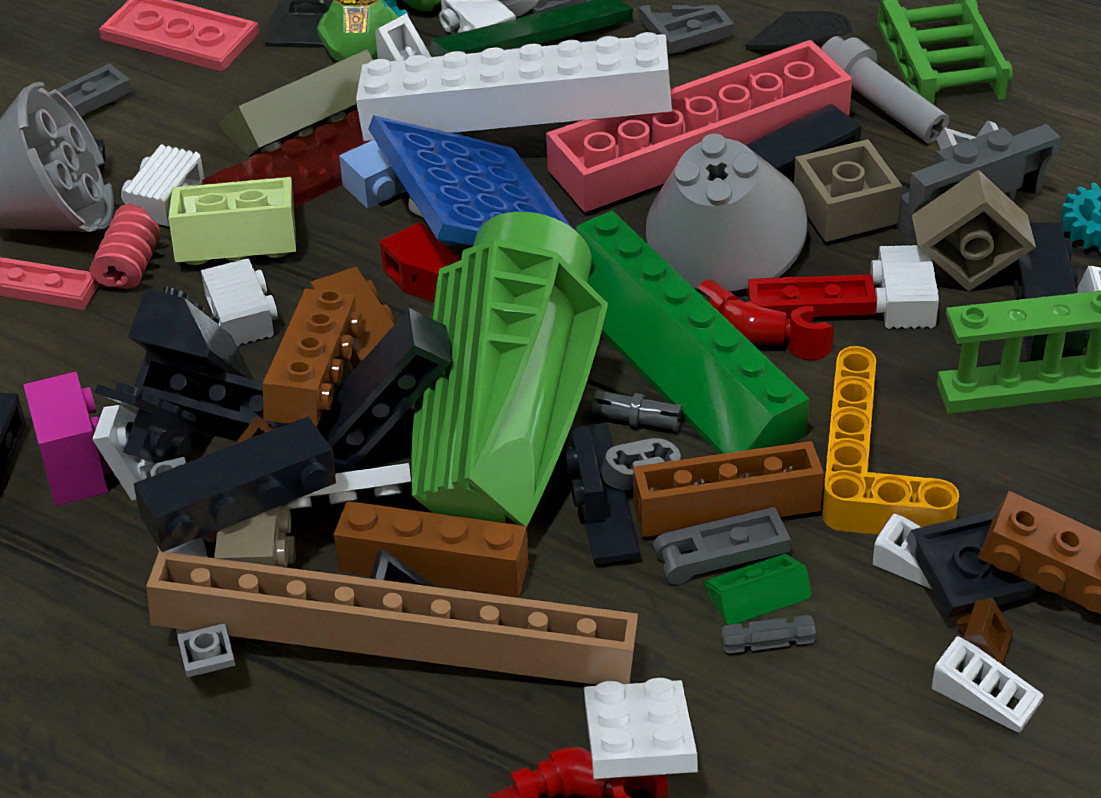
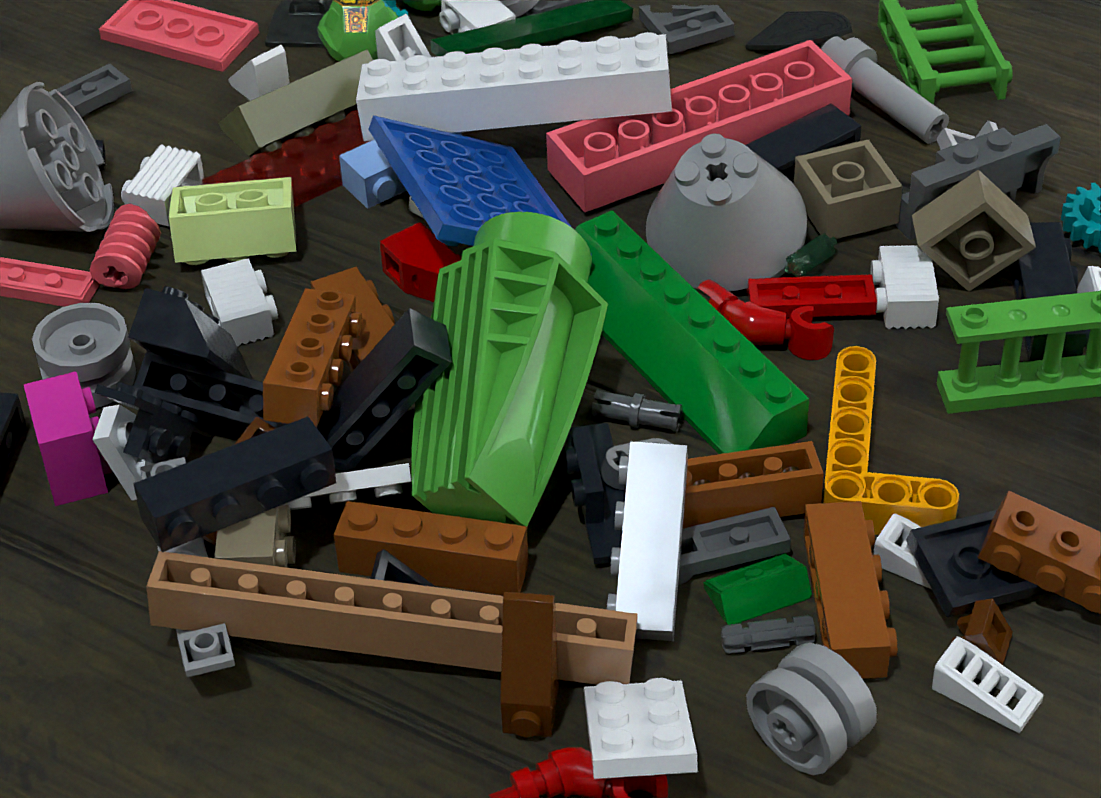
(86, 341): none -> light grey wheel
(262, 74): none -> white slope
(529, 664): none -> reddish brown slope
(650, 537): none -> brick
(810, 255): none -> clear green axle
(811, 708): none -> light grey wheel
(847, 588): none -> dark orange brick

